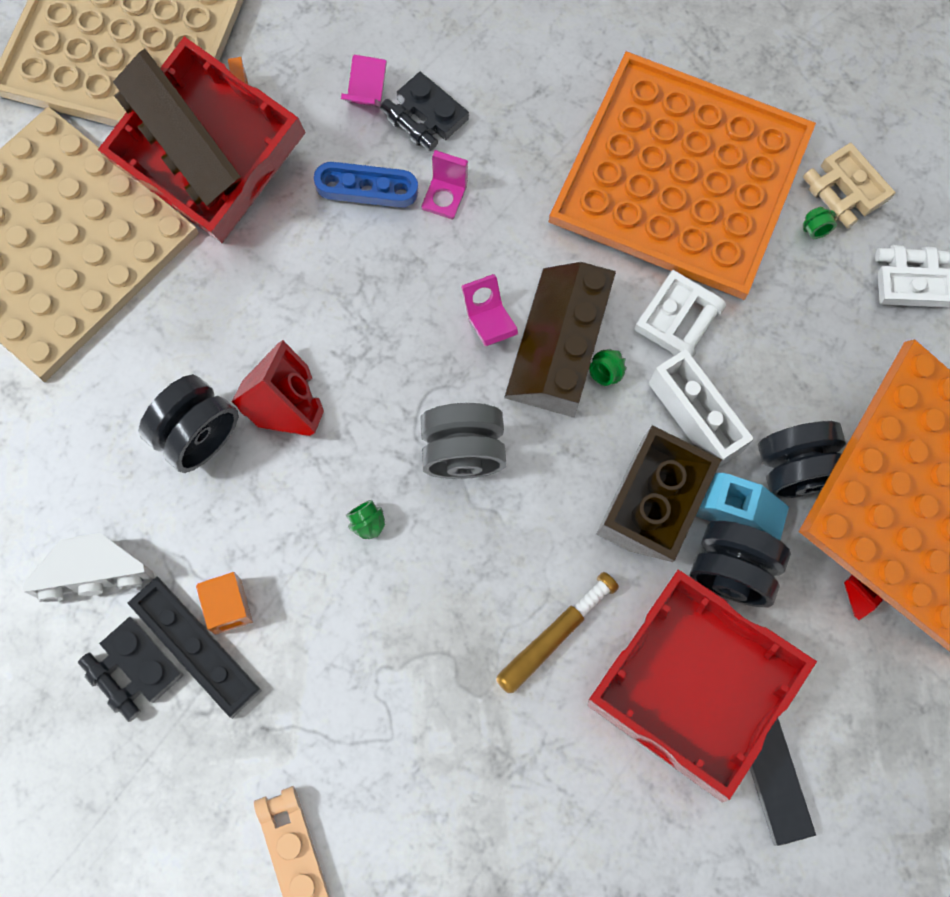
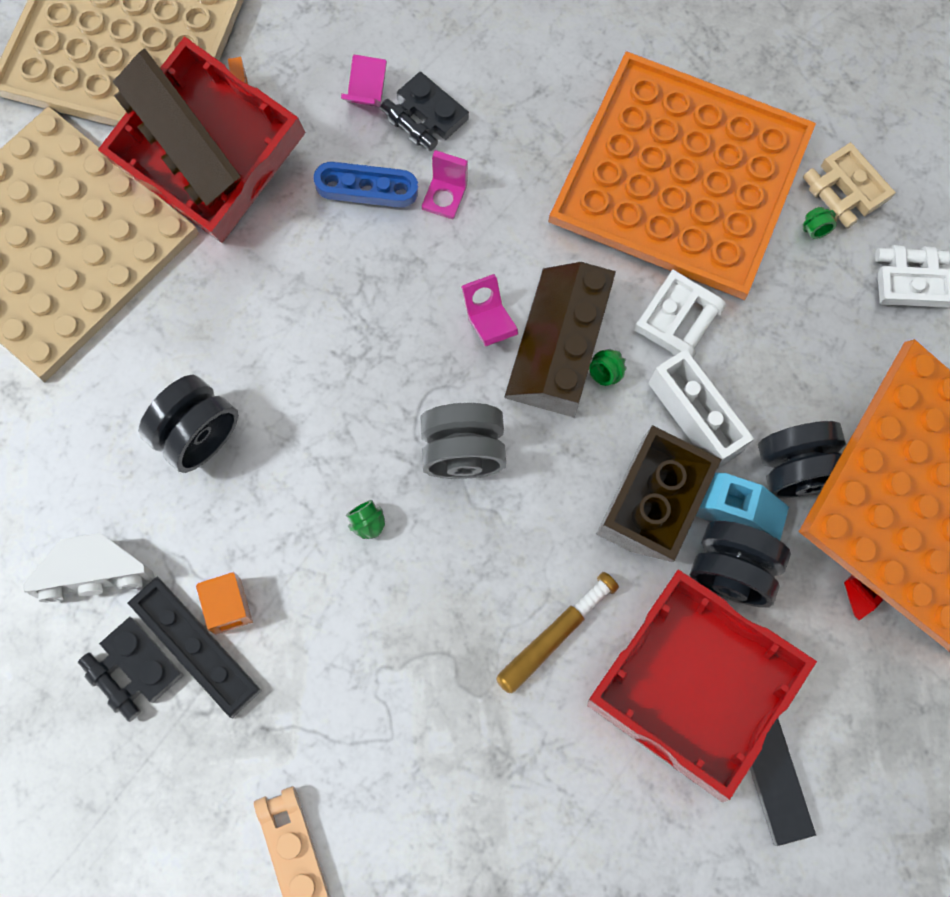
(279, 394): red slope -> none

